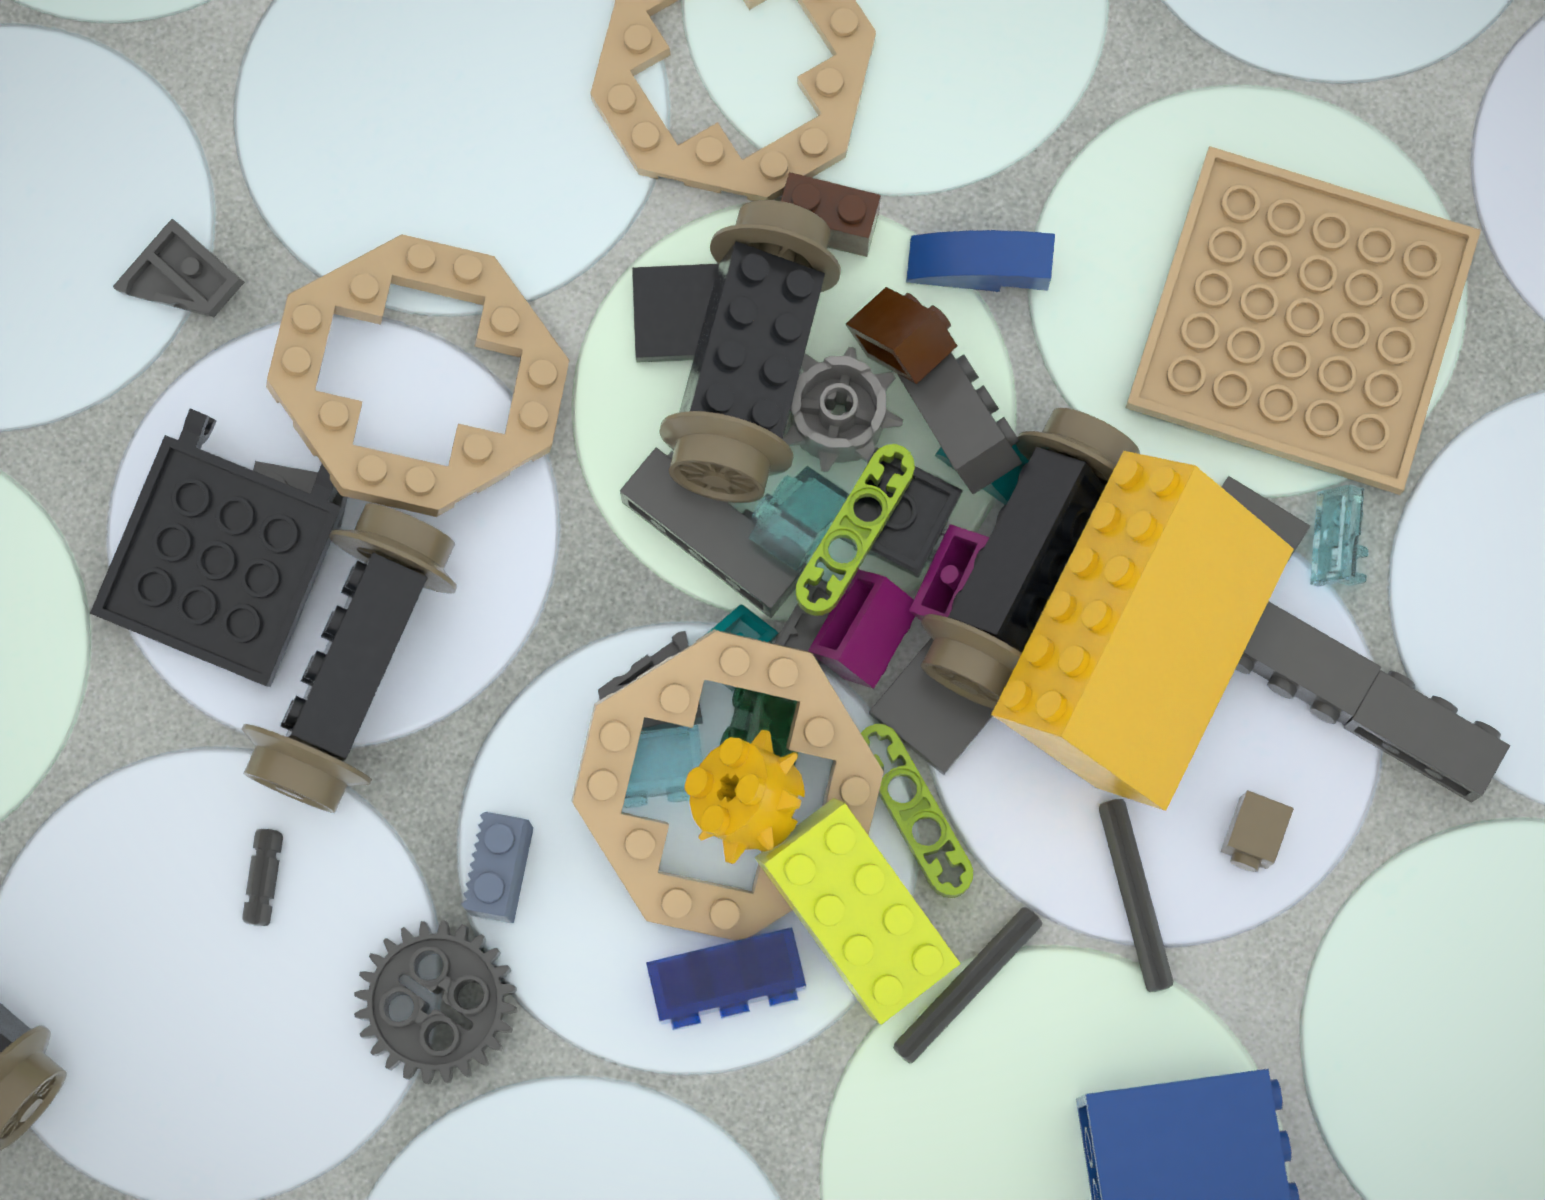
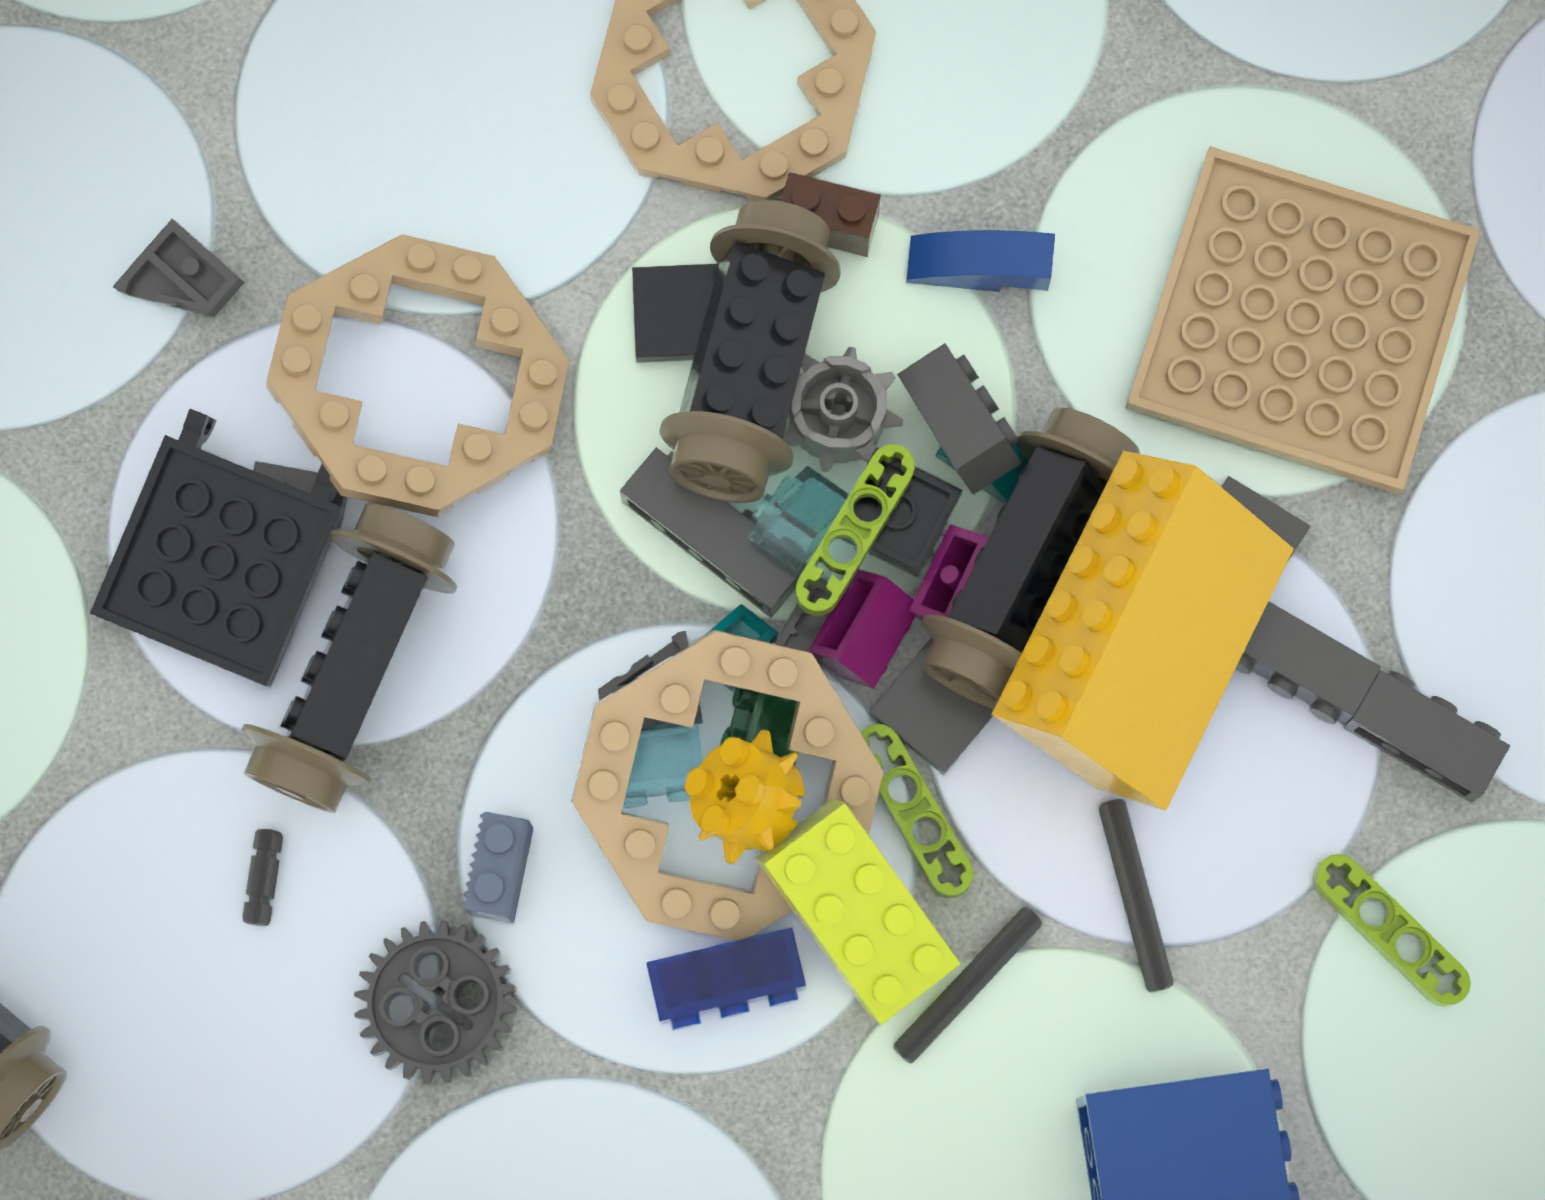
(902, 334): reddish brown piece -> none
(1256, 831): dark tan brick -> none
(1337, 537): clear light blue plate -> none
(1385, 936): none -> lime beam

